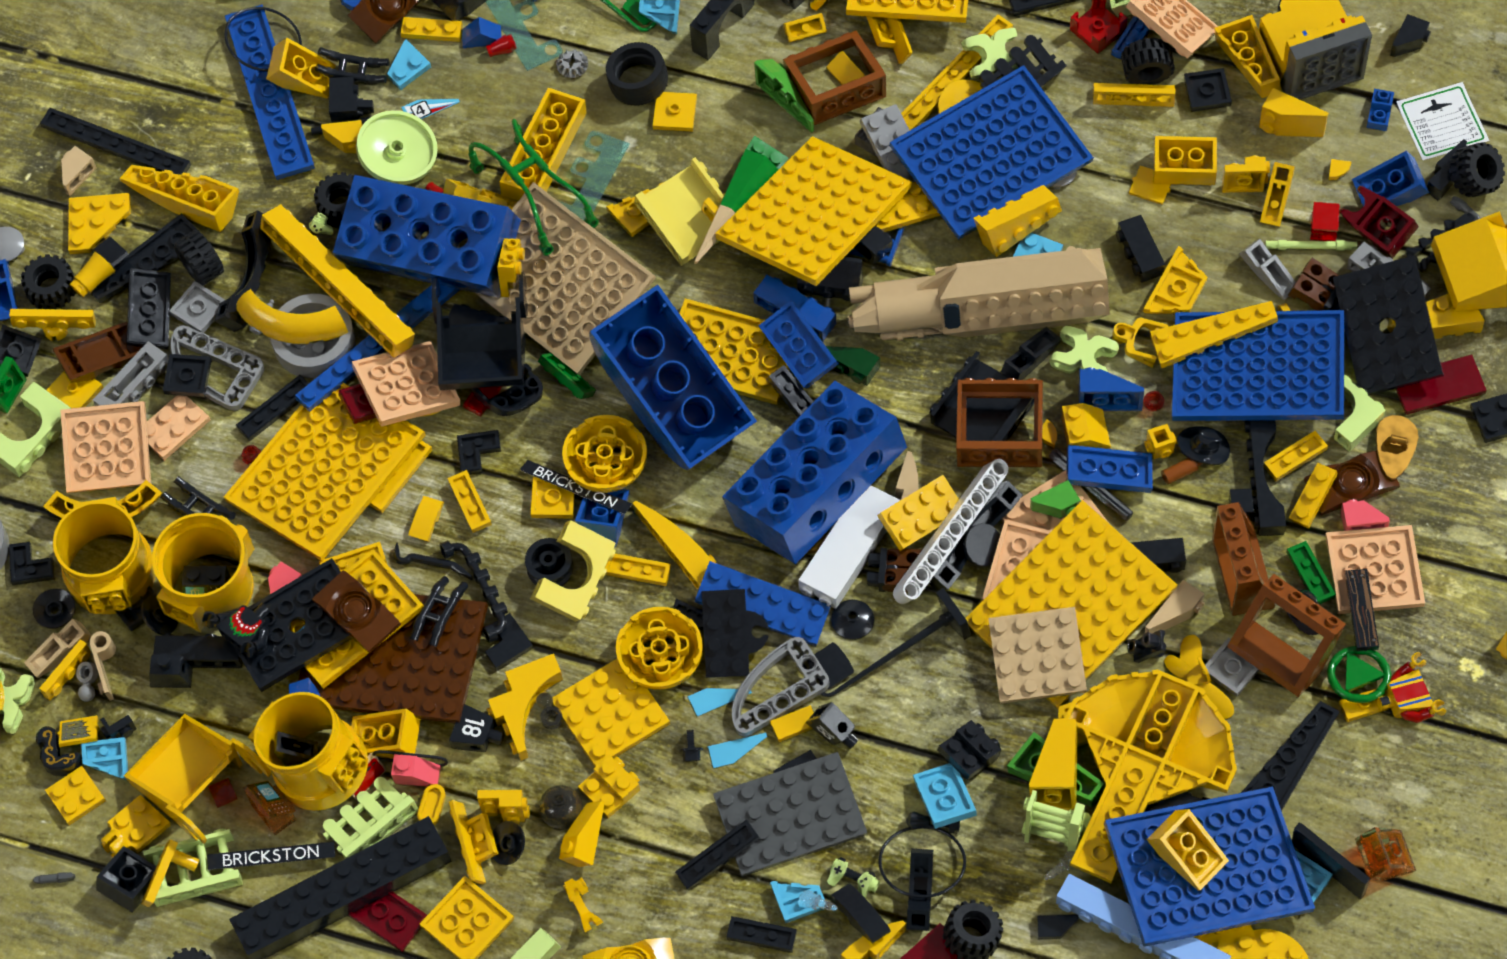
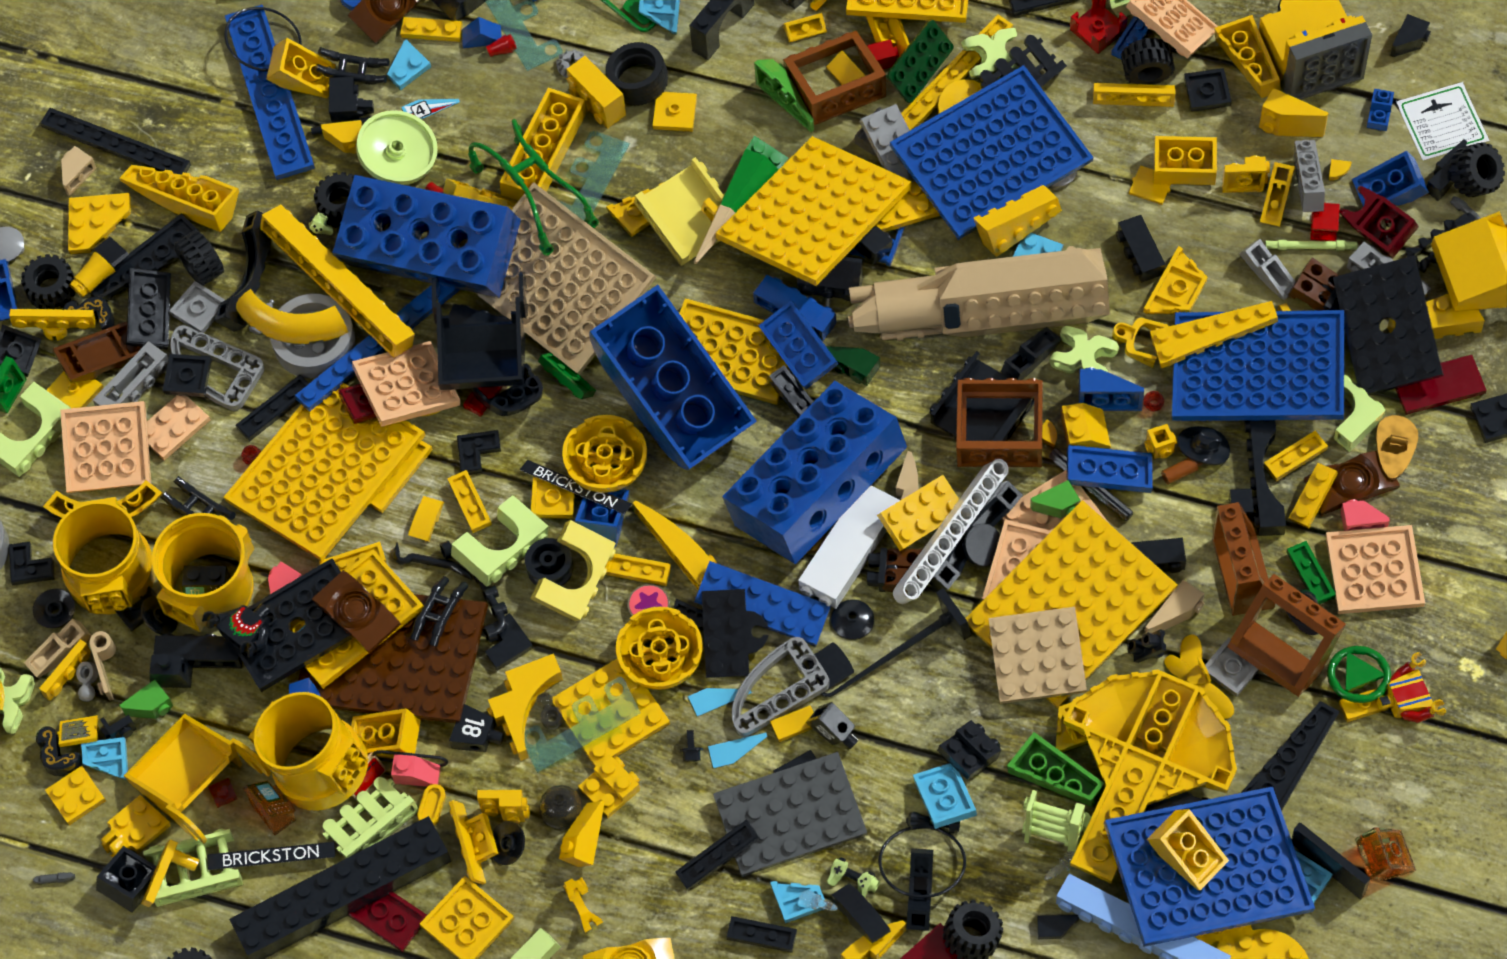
(99, 306): none -> black animal
(147, 702): none -> bright green slope
(294, 749): black slope -> none
(490, 564): none -> yellowish green arch
(509, 265): yellow plate -> none
(588, 729): none -> clear light blue piece
(600, 94): none -> yellow brick
(647, 597): none -> tile
(884, 53): none -> red brick
(920, 61): none -> dark green bracket
(1057, 766): yellow slope -> none
(1309, 176): none -> light grey brick
(1361, 610): black tile -> none

